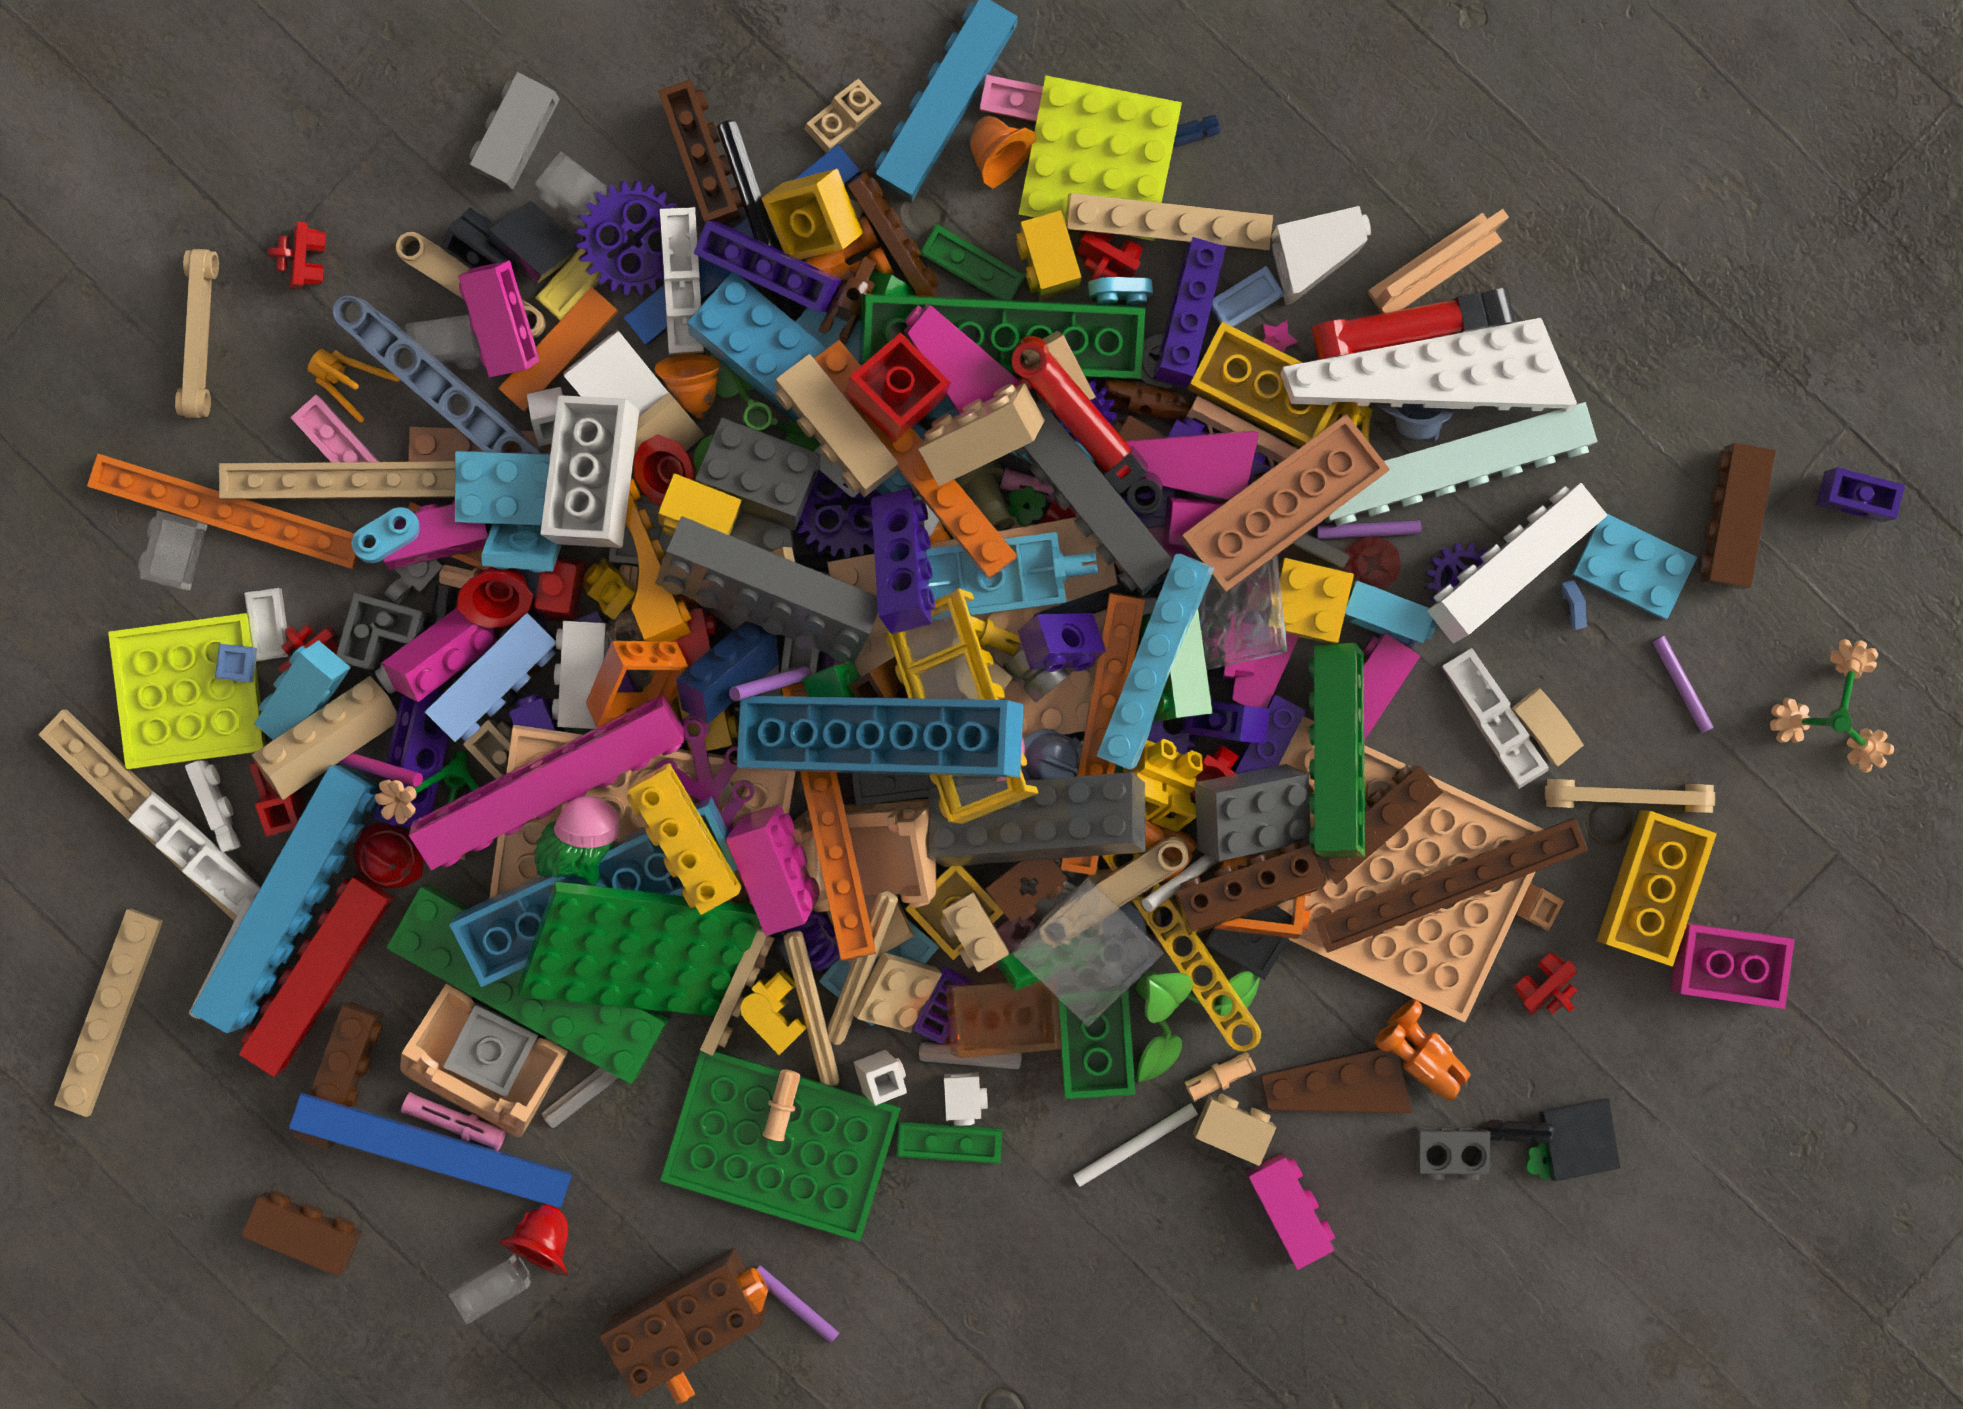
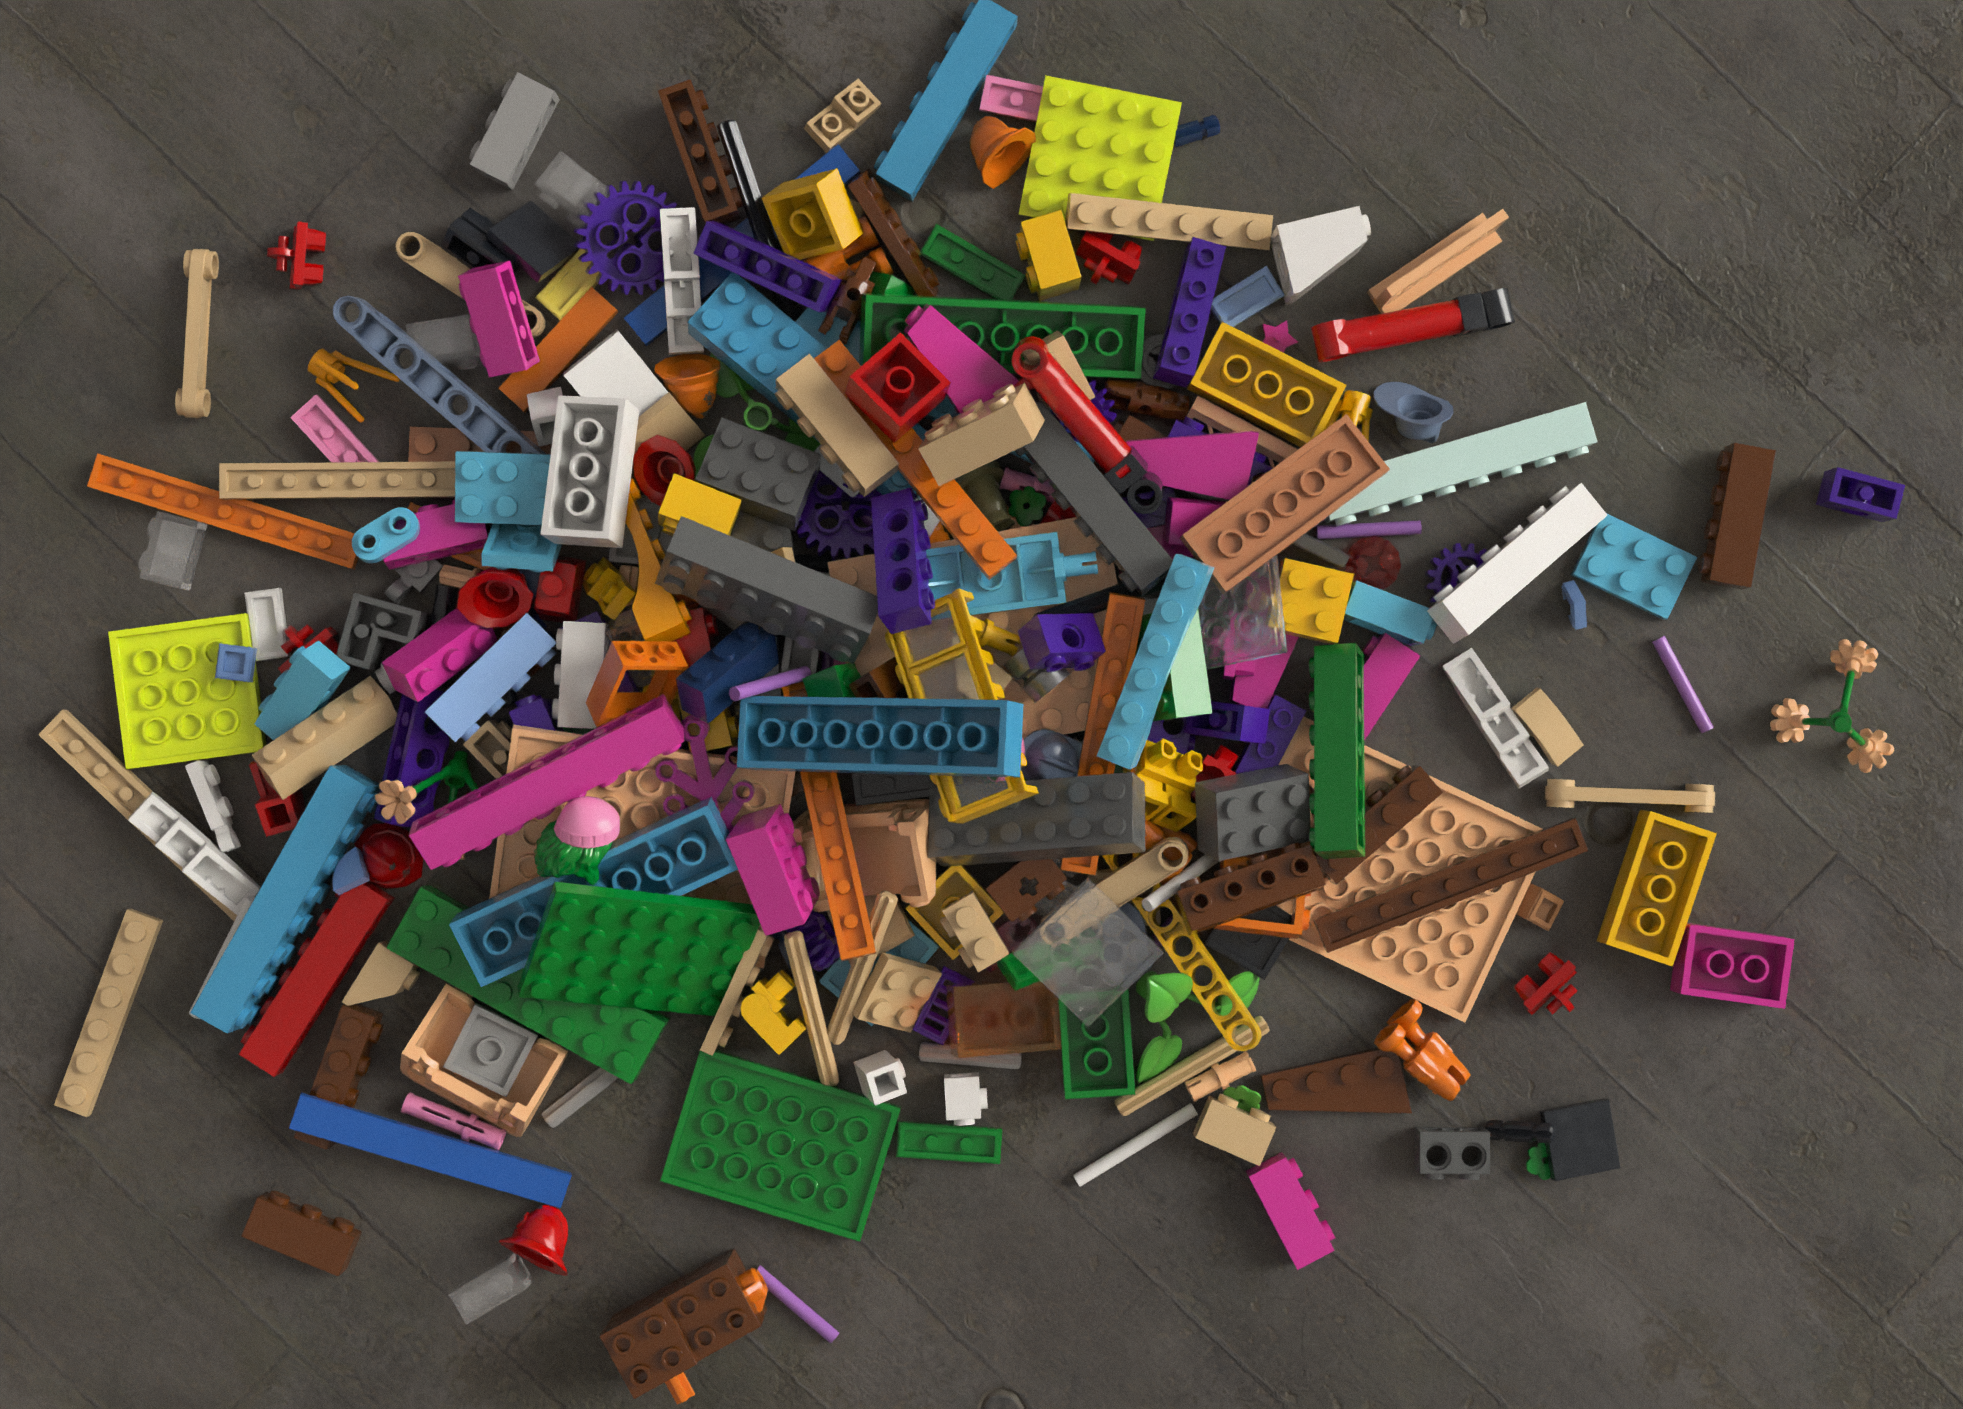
(350, 872): none -> medium blue tile
(382, 976): none -> tan slope
(383, 769): dark pink bar -> none
(683, 838): yellow brick -> none
(781, 1105): light nougat axle -> none
(1112, 289): medium azure plate -> none
(1186, 1069): none -> tan axle
(1246, 1097): none -> bright green plant
(1457, 371): white wing -> none

